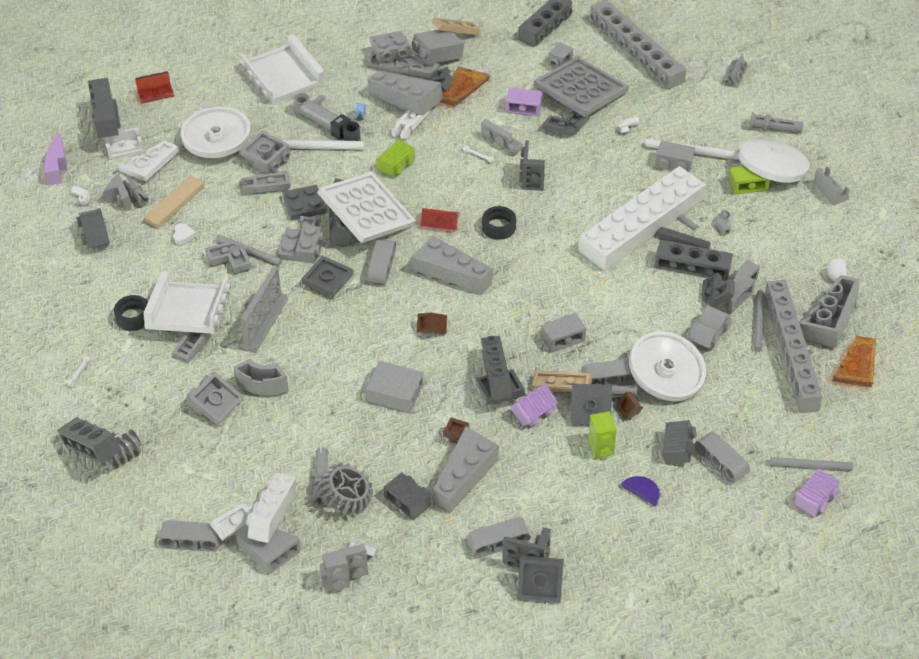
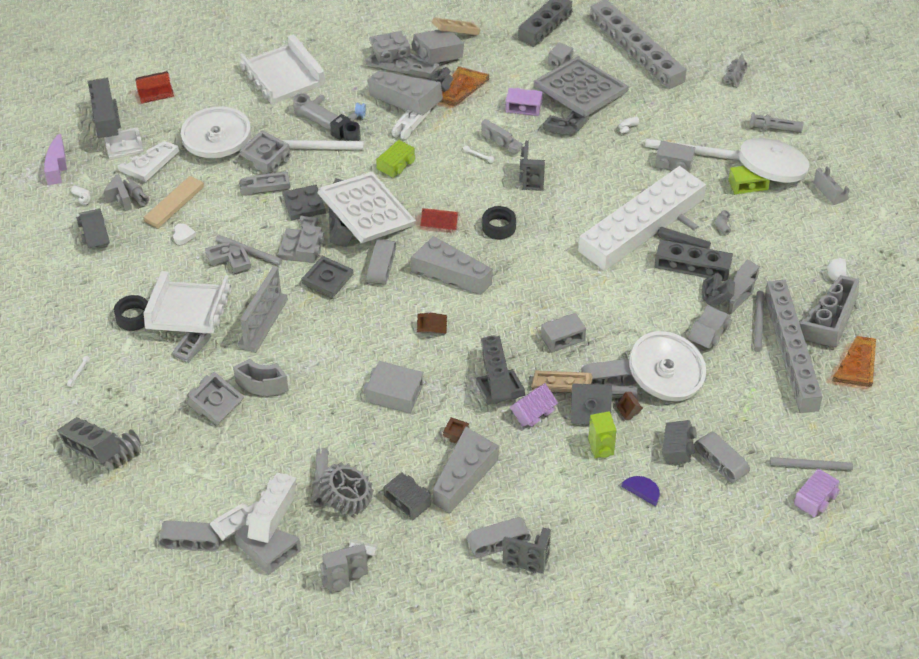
(540, 578): dark grey plate -> none

